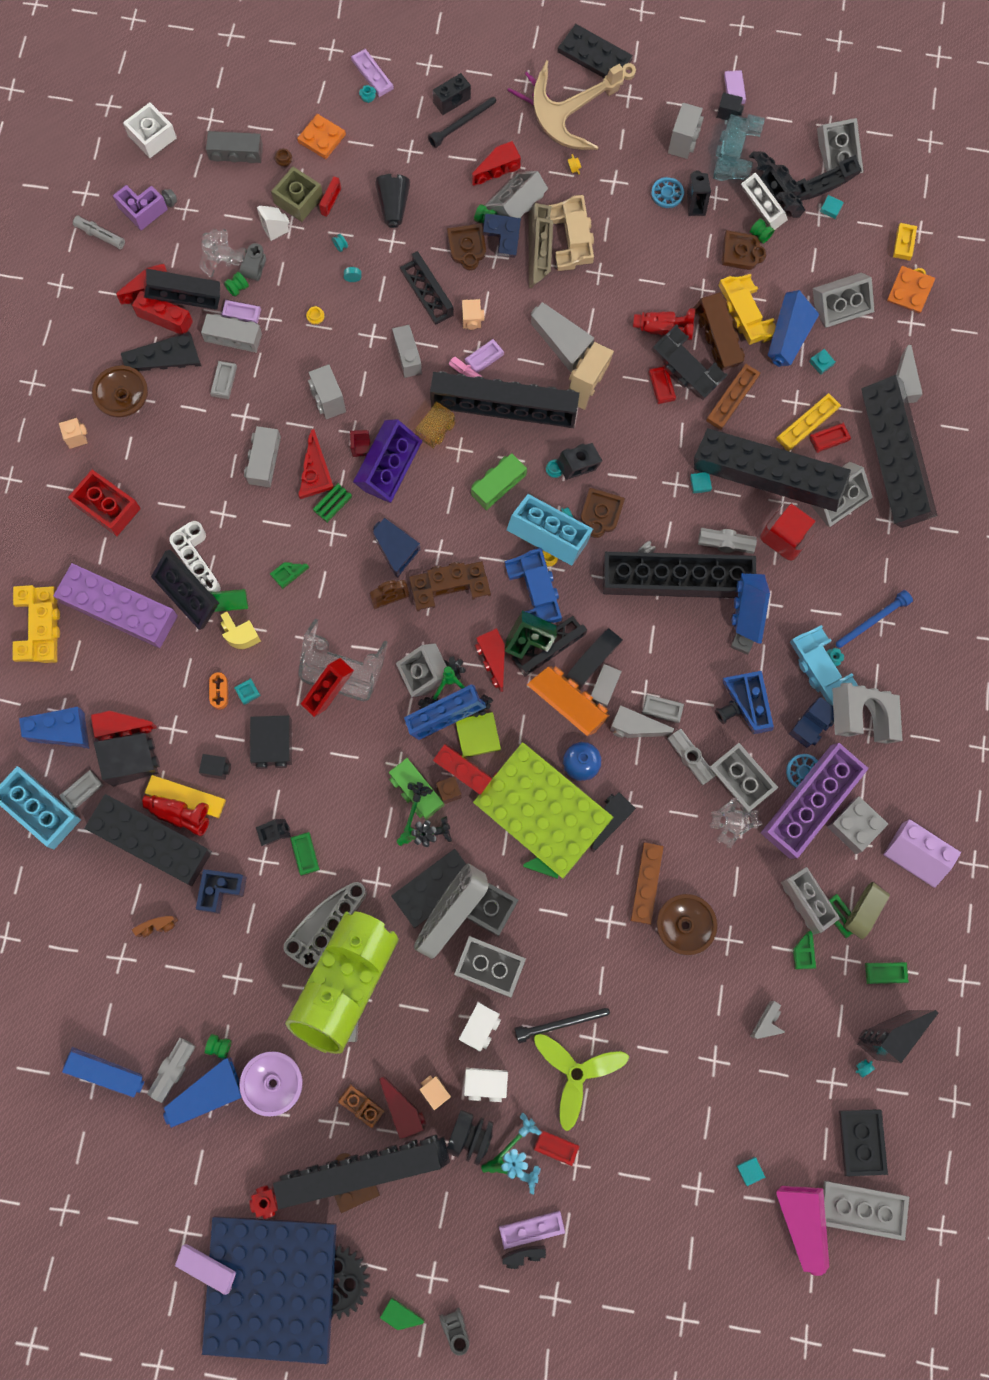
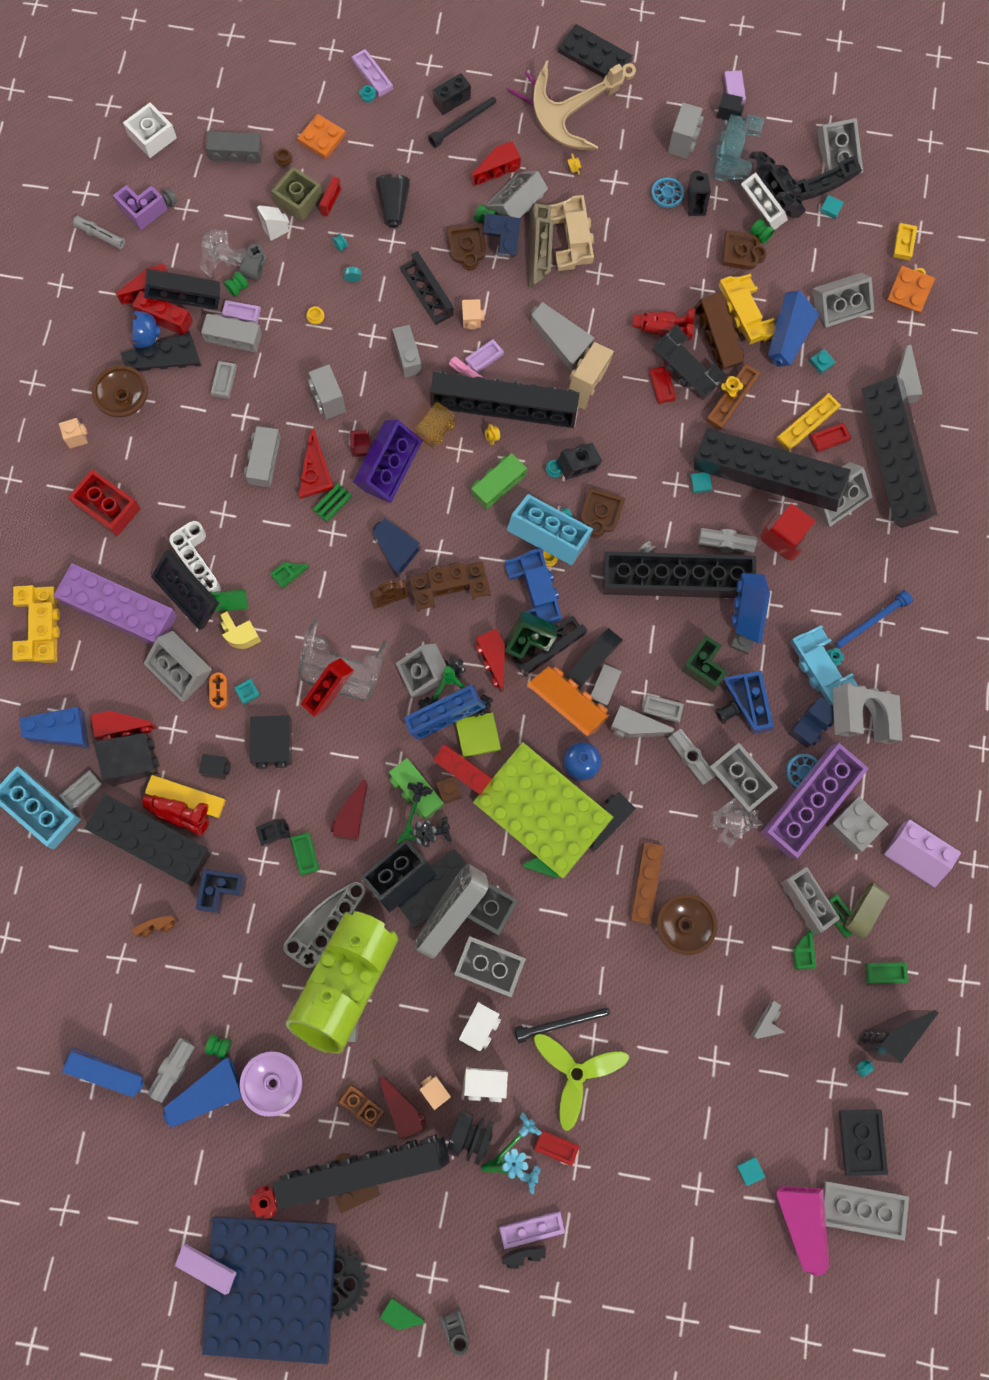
(144, 330): none -> blue cylinder
(177, 665): none -> light grey slope
(350, 816): none -> dark red slope
(398, 875): none -> black brick
(492, 434): none -> yellow plate
(701, 666): none -> dark green brick
(732, 381): none -> yellow plate

